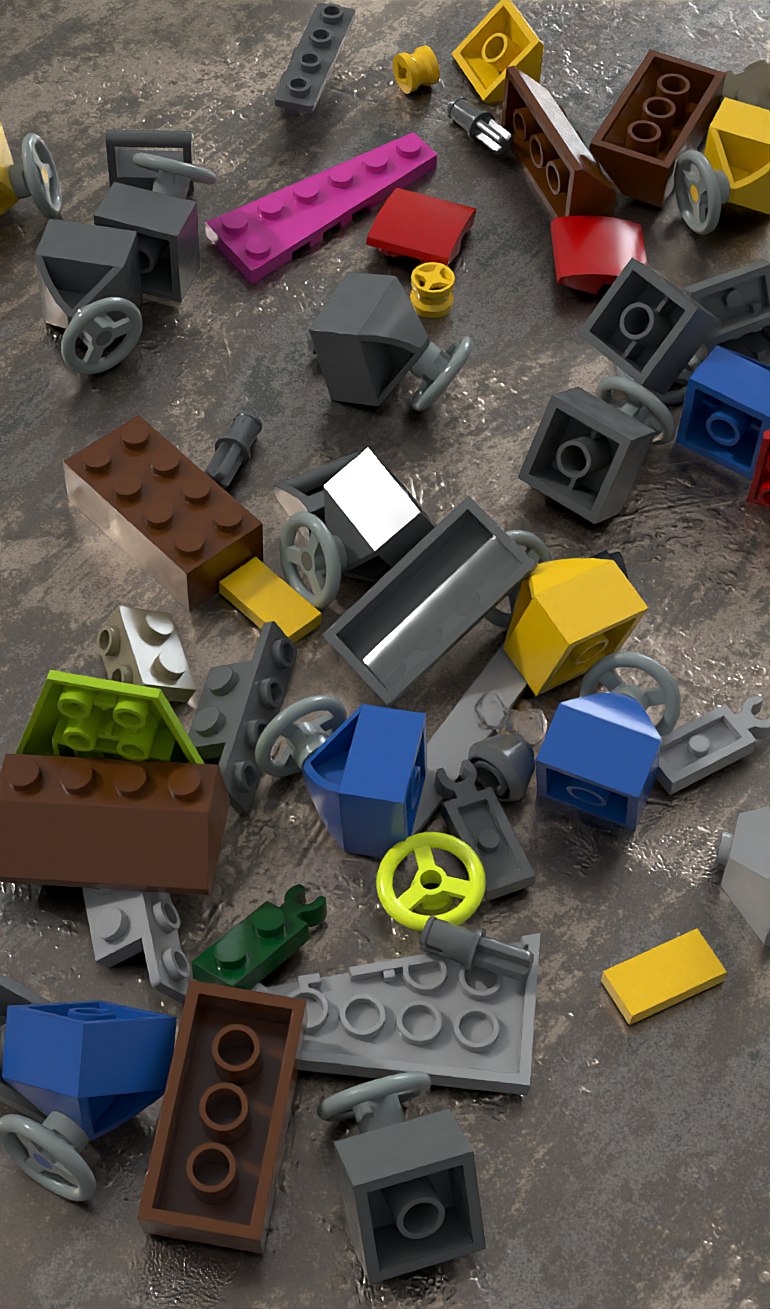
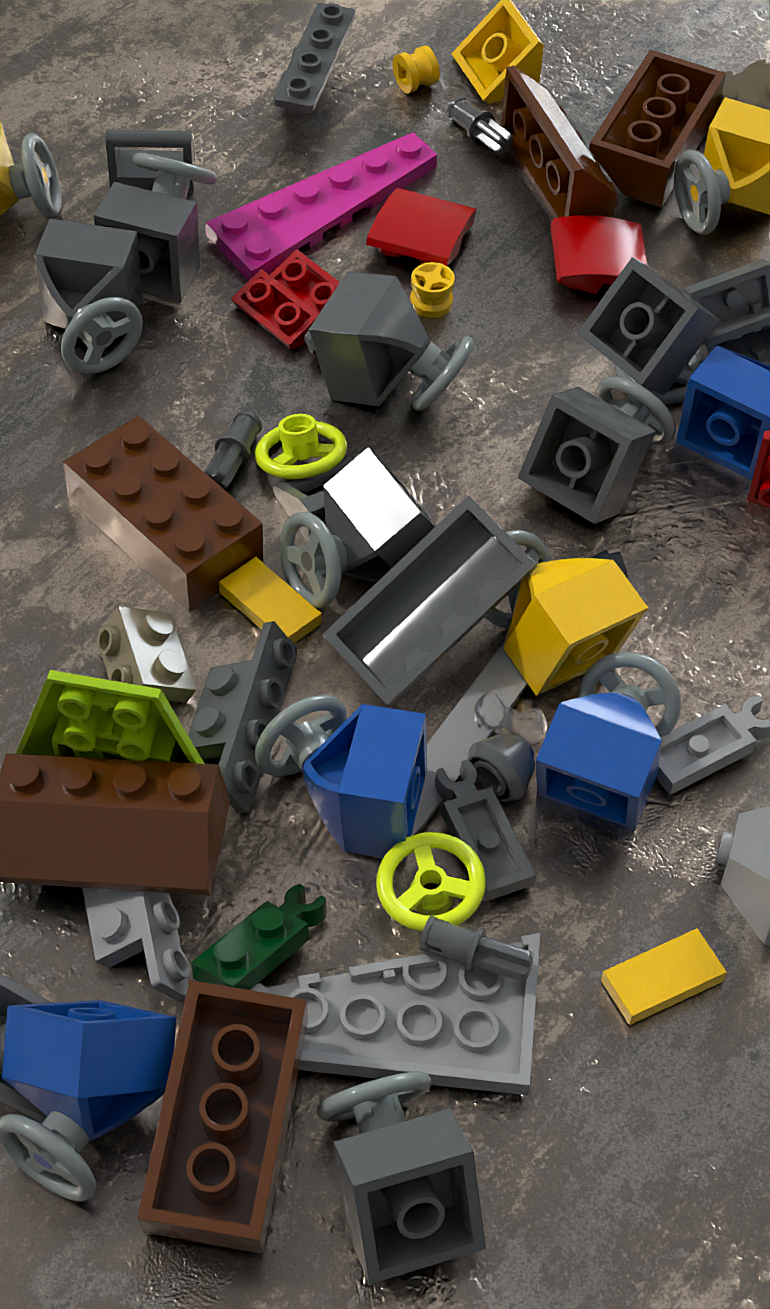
(287, 298): none -> red slope
(300, 442): none -> neon yellow piece

